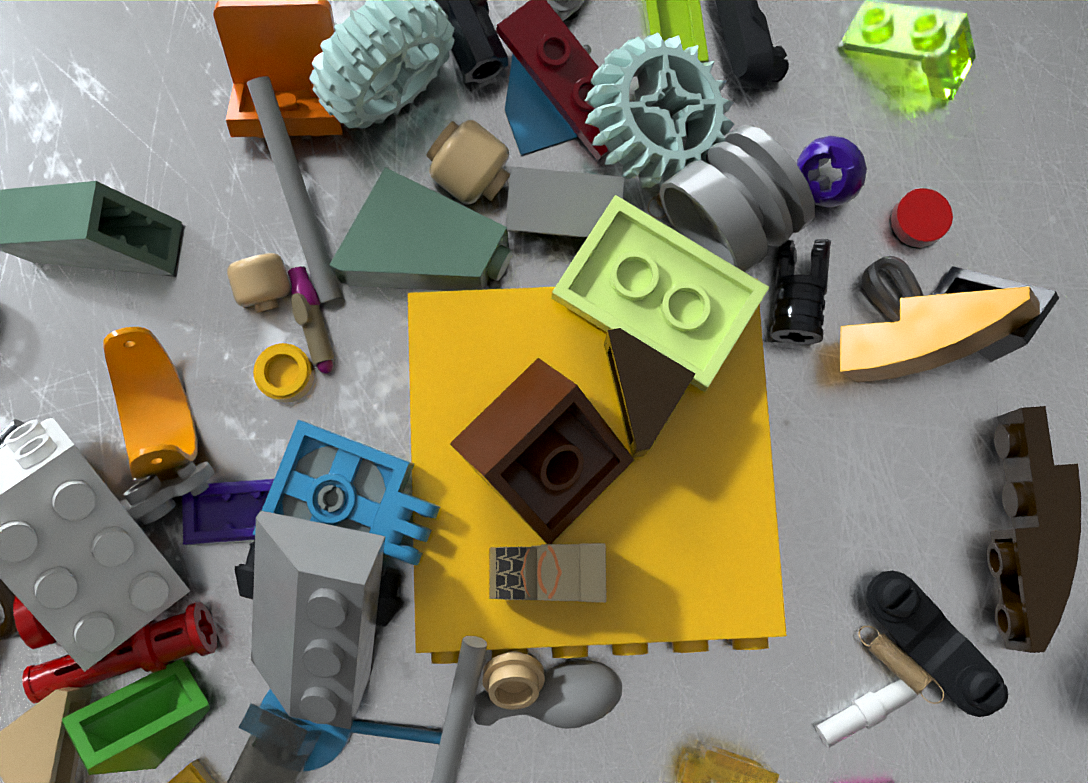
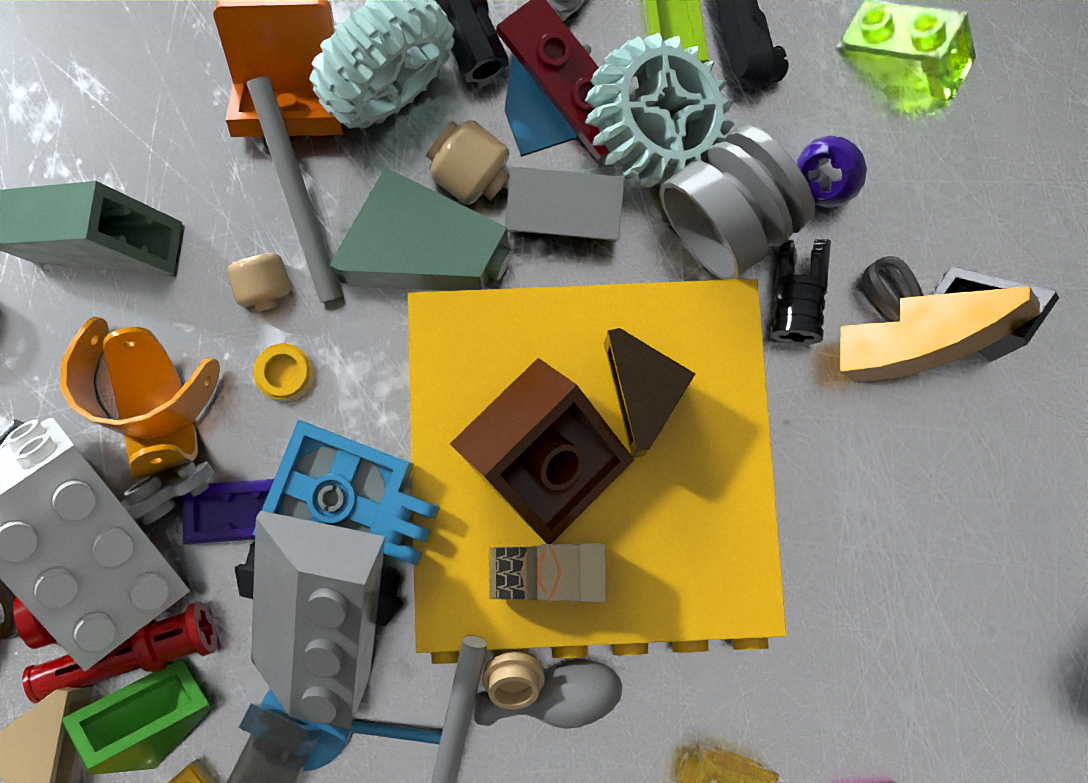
(77, 385): none -> light orange piece
(308, 315): dark tan piece -> none
(660, 290): yellowish green plate -> none
(865, 712): white piece -> none
(901, 664): tan piece -> none
(921, 217): red tile -> none
(936, 644): black piece -> none
(1041, 551): dark brown slope -> none

